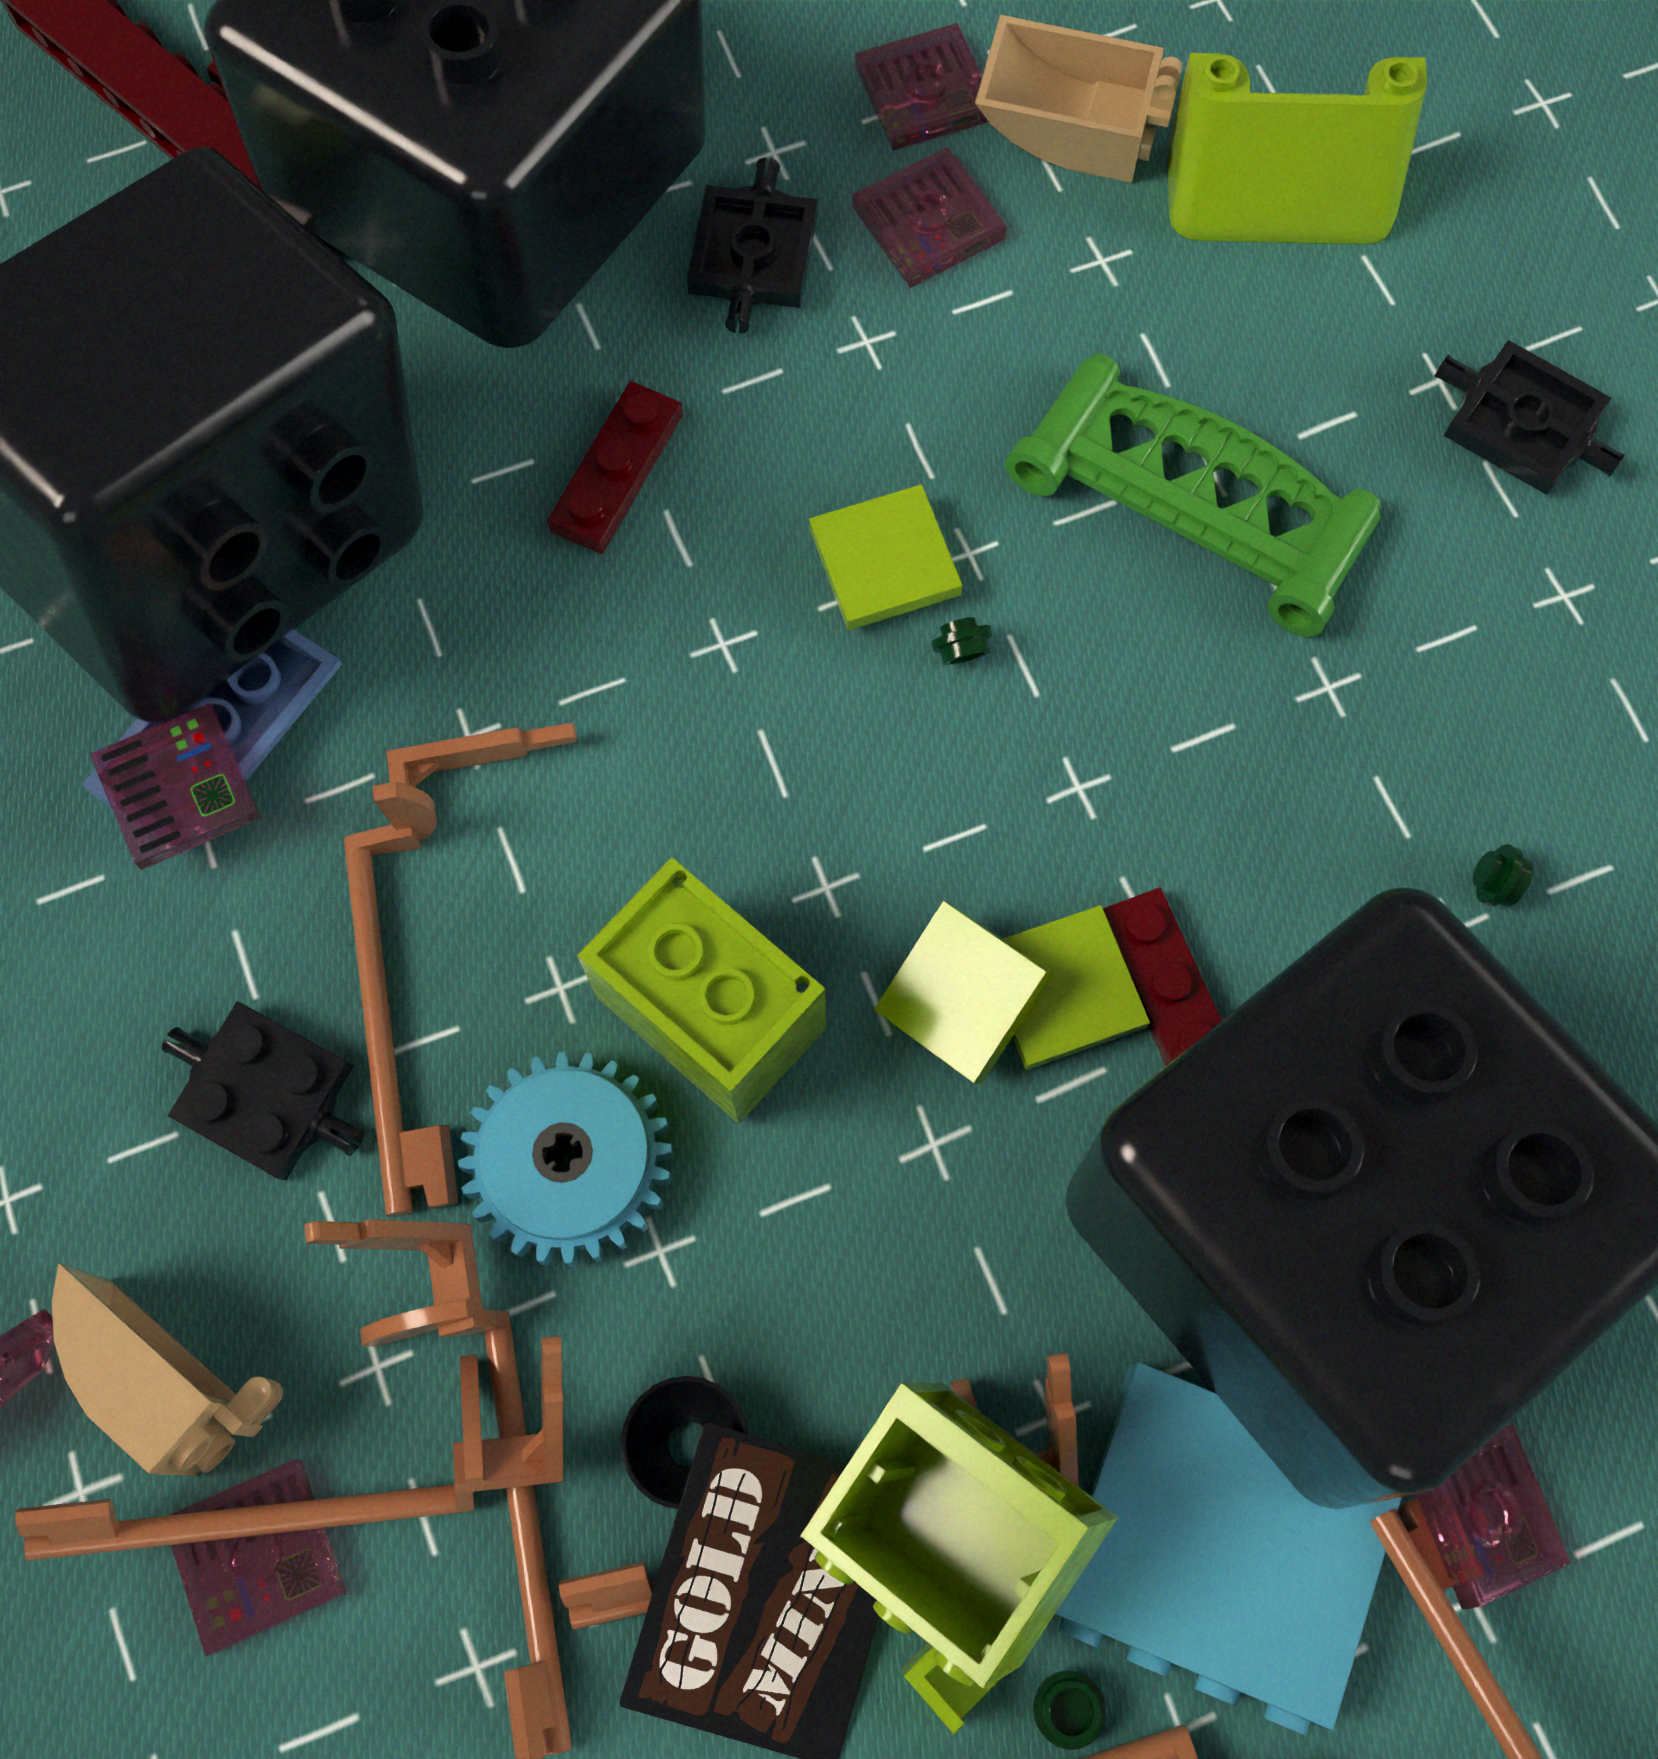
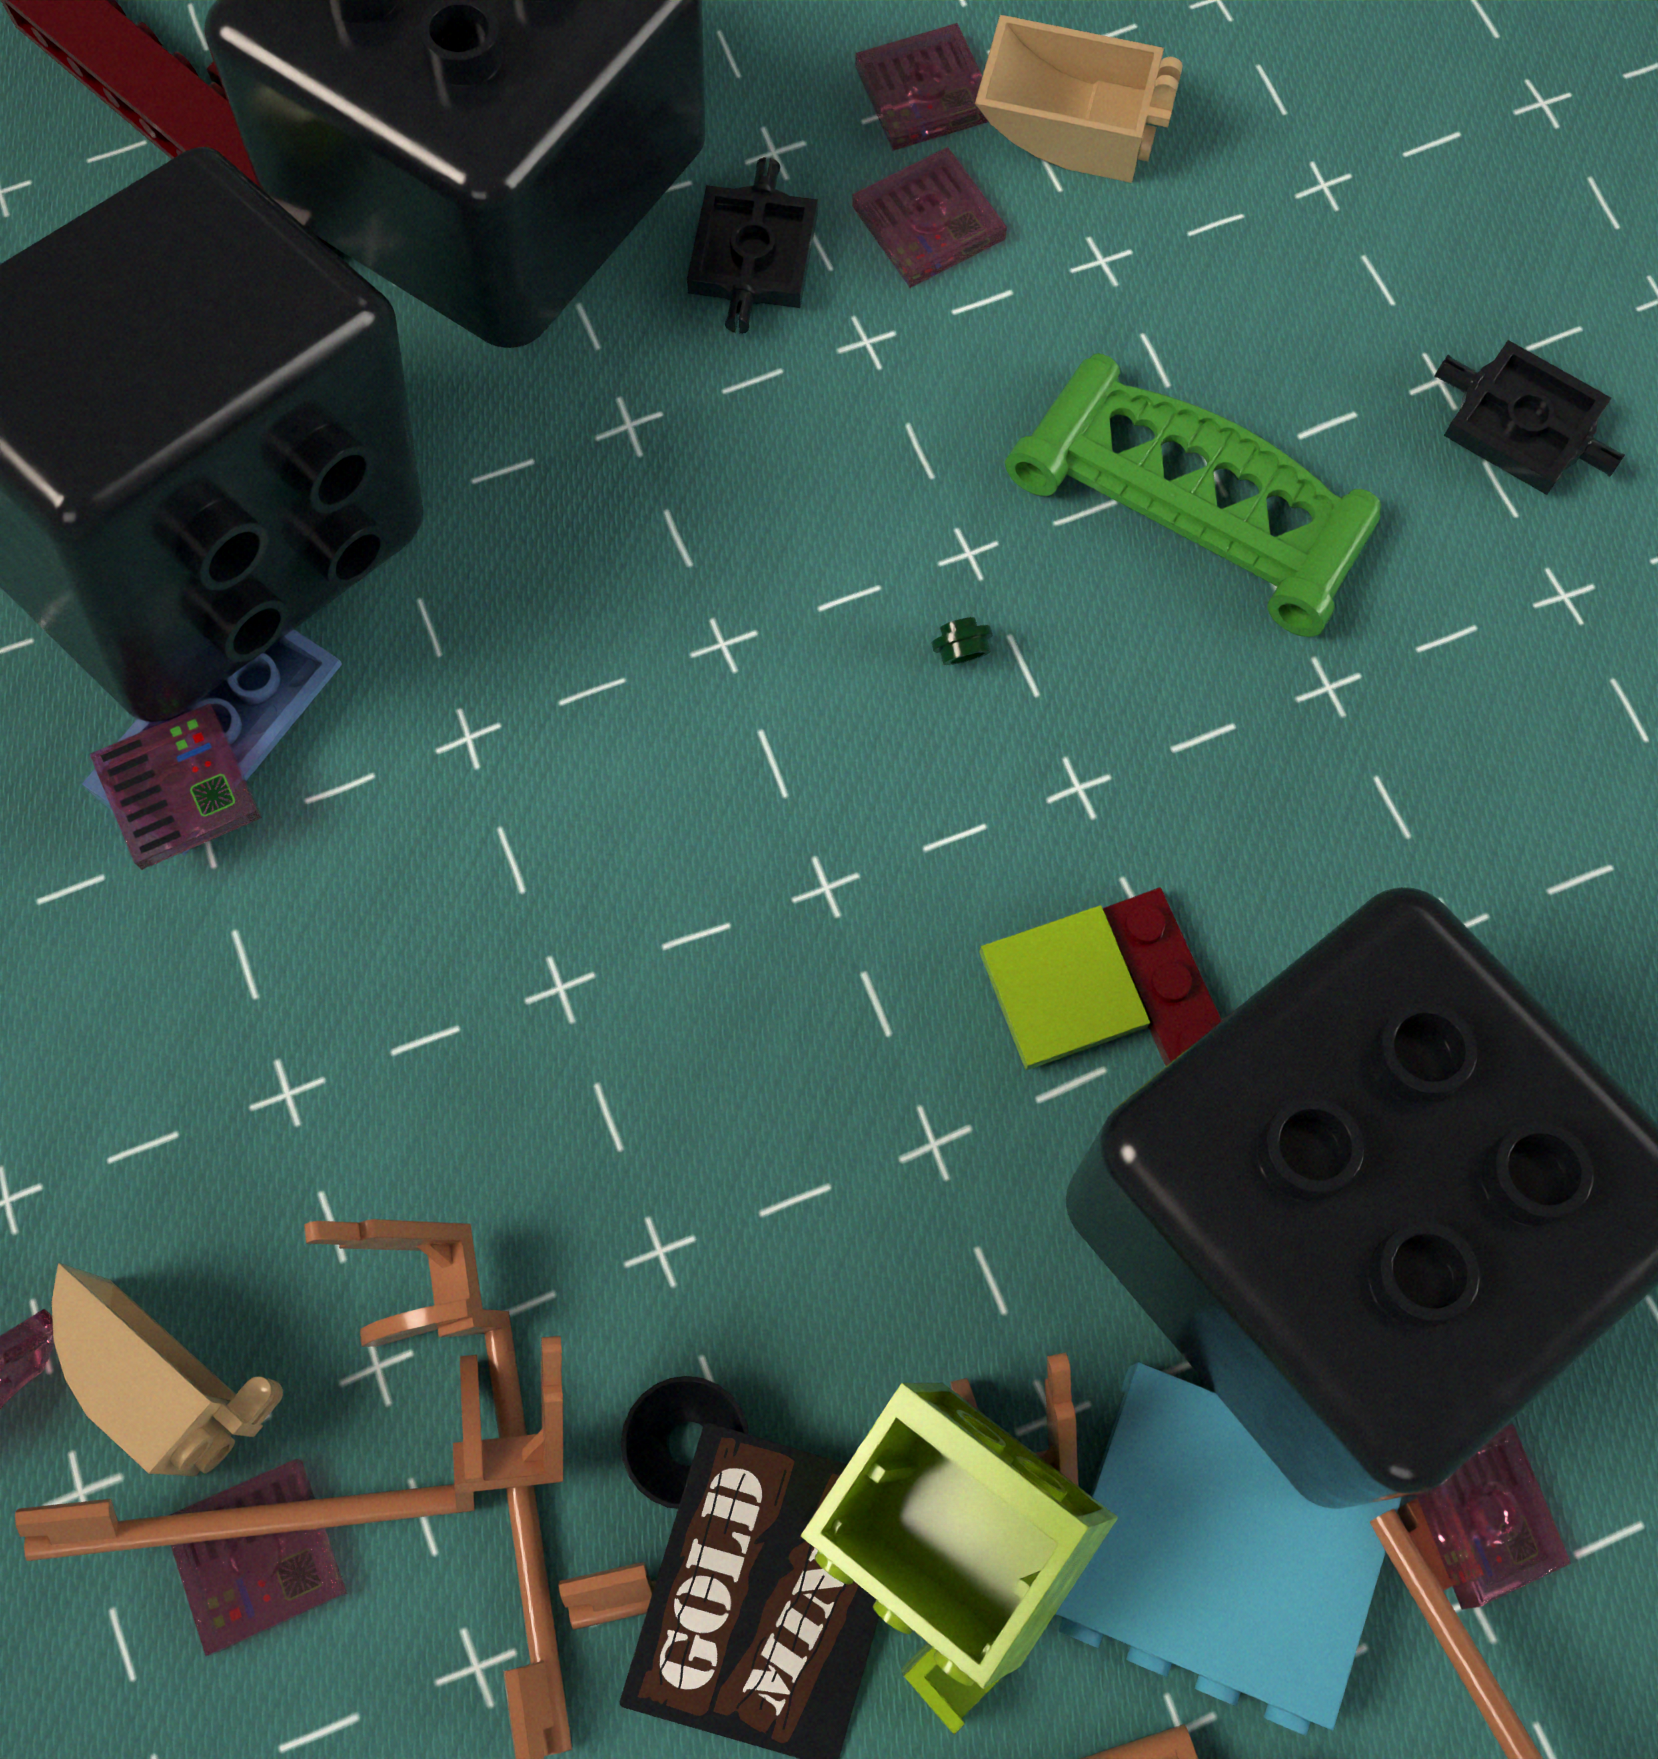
(261, 1091): black plate -> none
(420, 1155): nougat piece -> none
(602, 1188): medium azure gear -> none
(615, 467): dark red plate -> none
(705, 989): lime container -> none
(885, 557): lime tile -> none
(963, 992): tile -> none
(1069, 1710): dark green plate -> none
(1290, 161): lime windscreen -> none
(1502, 876): dark green plate -> none

